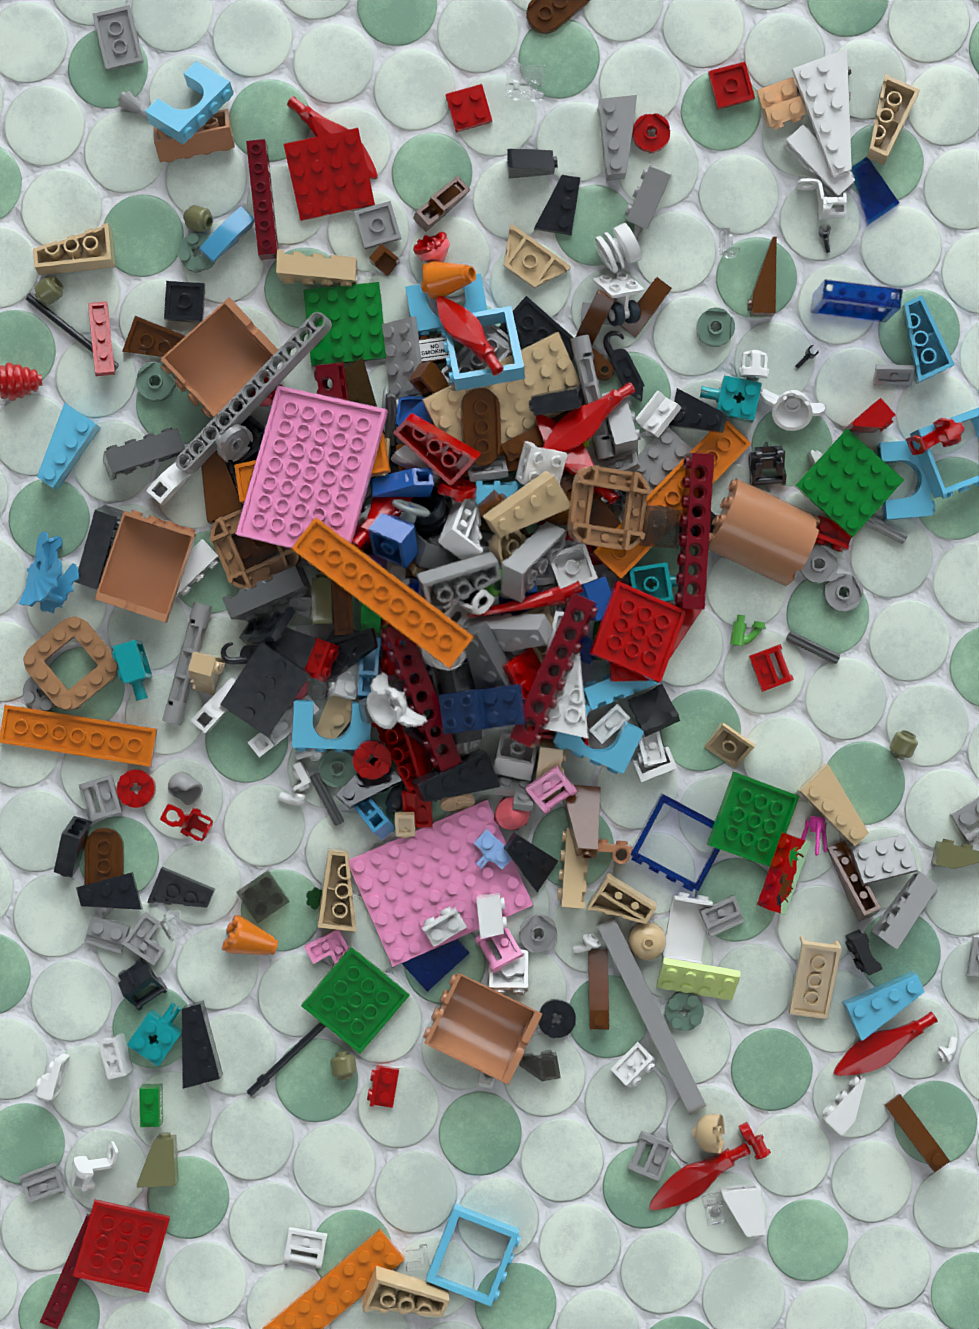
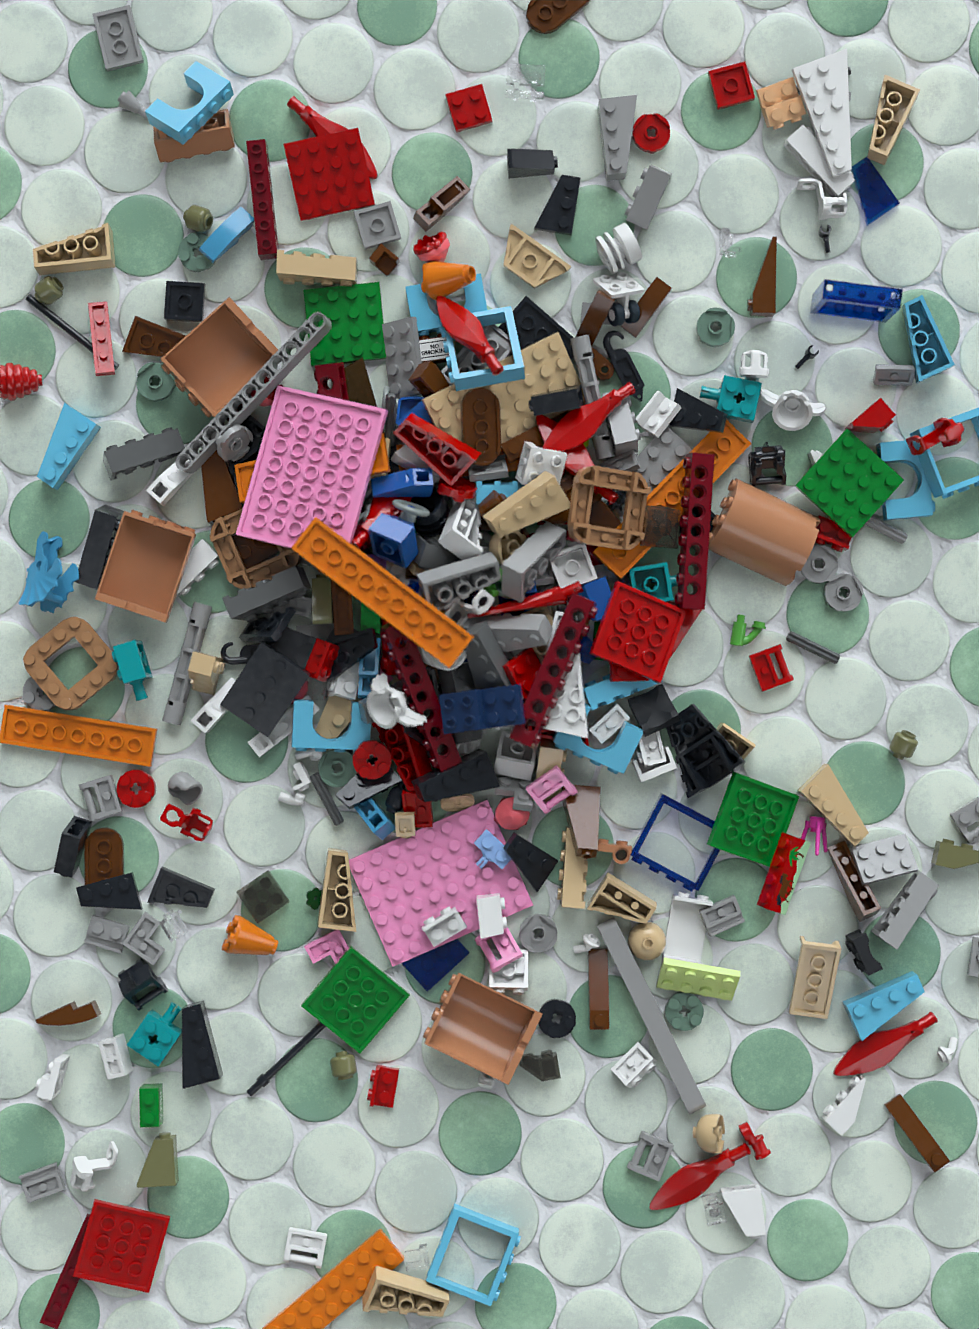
(70, 1014): none -> reddish brown slope
(701, 751): none -> black wedge

